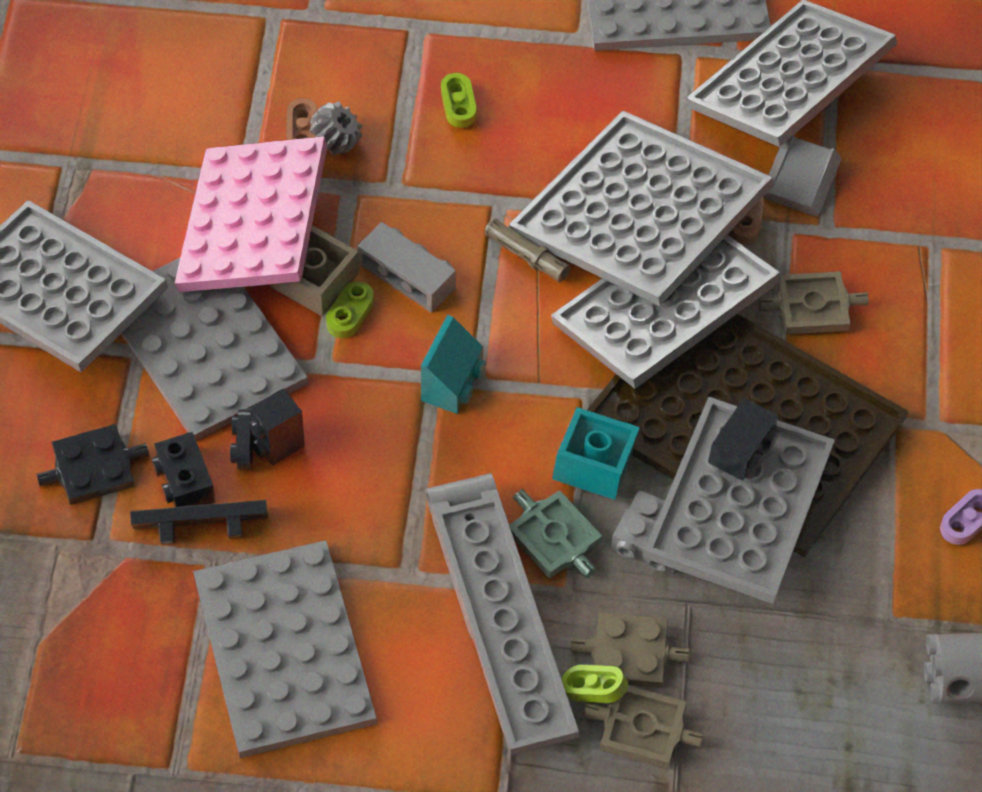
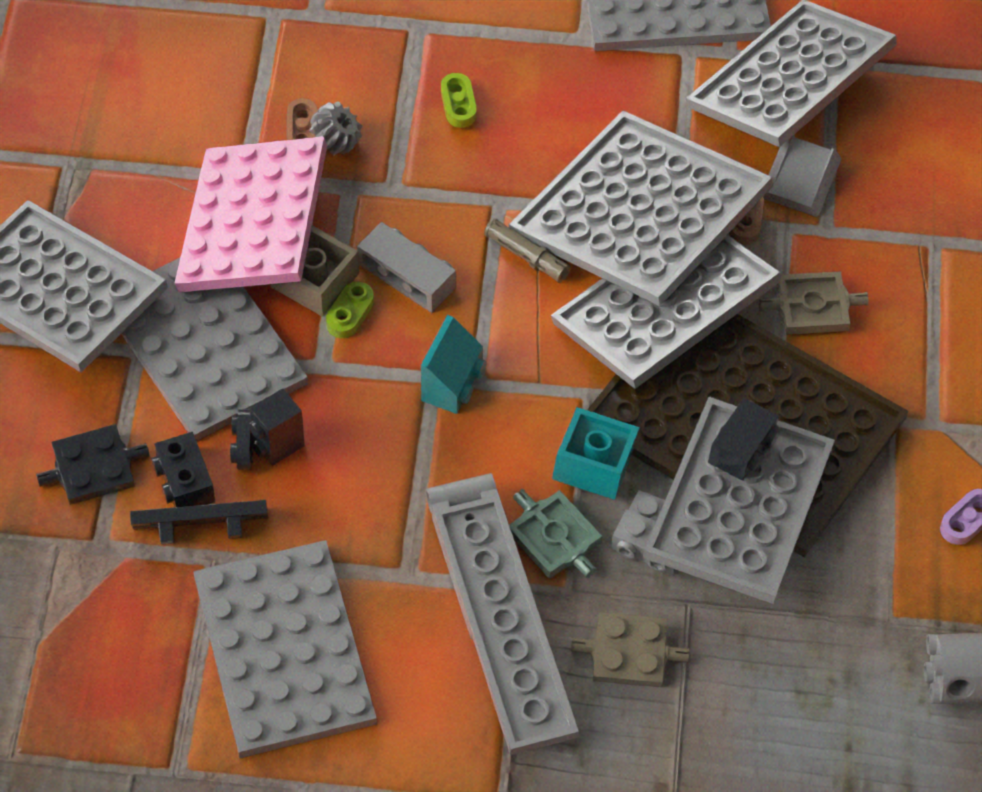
(594, 683): lime plate -> none
(643, 726): dark tan plate -> none

